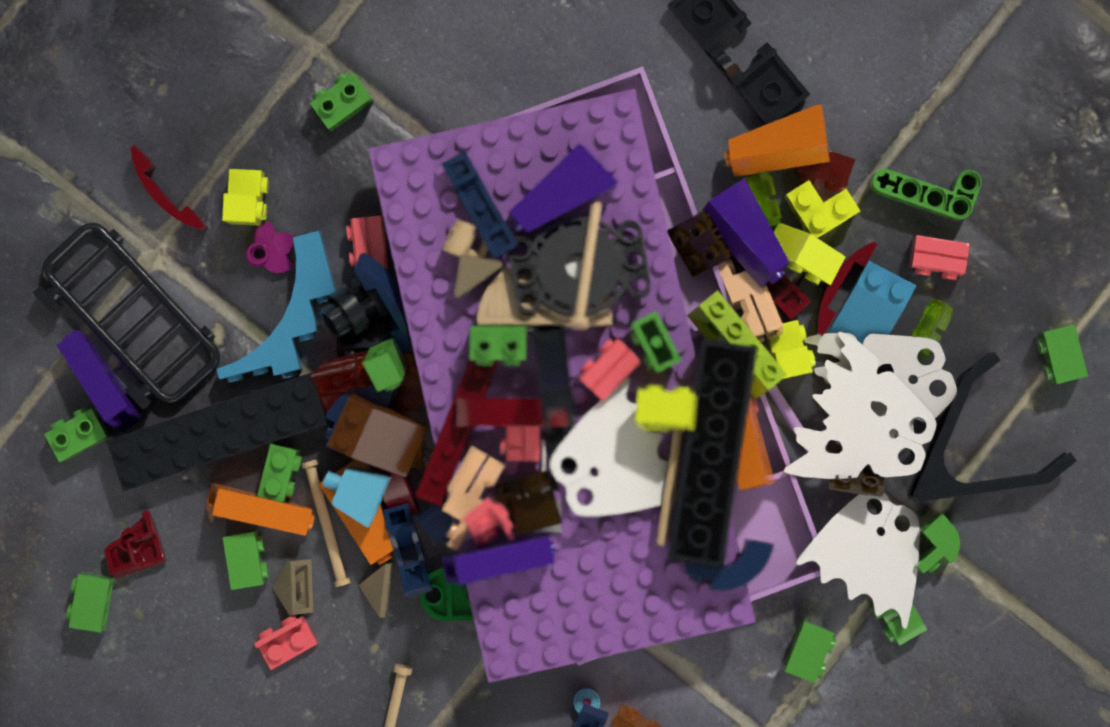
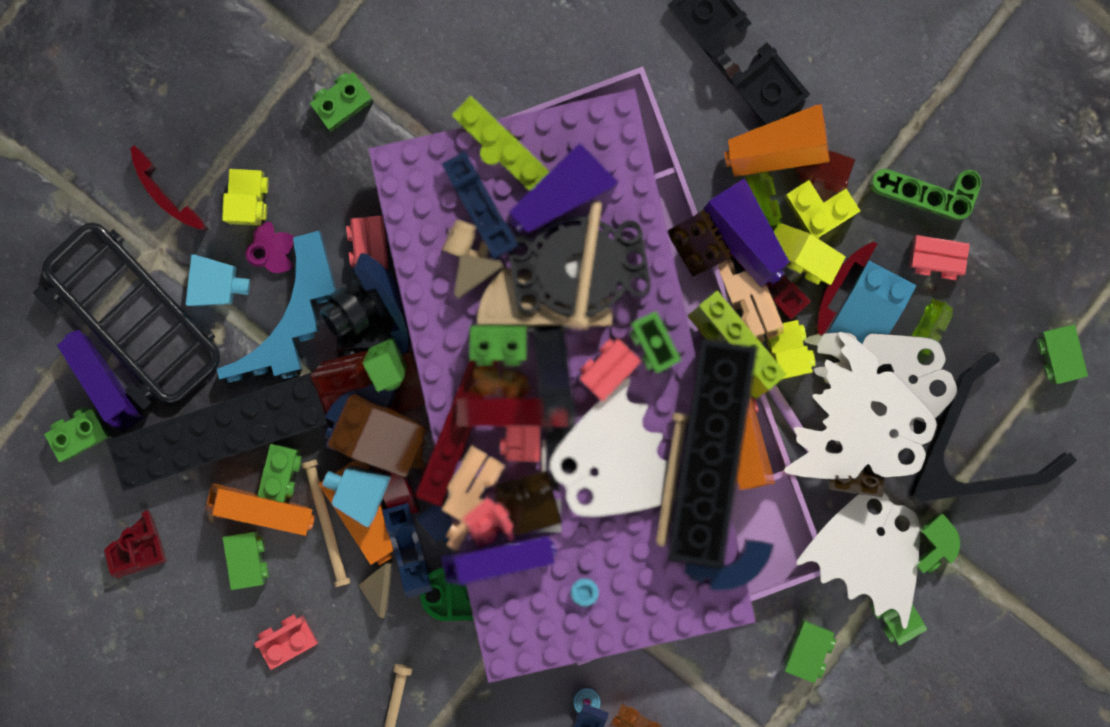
(90, 602): bright green brick -> none
(213, 283): none -> medium azure torso
(295, 587): dark tan slope -> none
(488, 384): none -> clear orange hinge
(499, 144): none -> lime hinge
(584, 592): none -> medium azure tile
(665, 410): neon yellow brick -> none

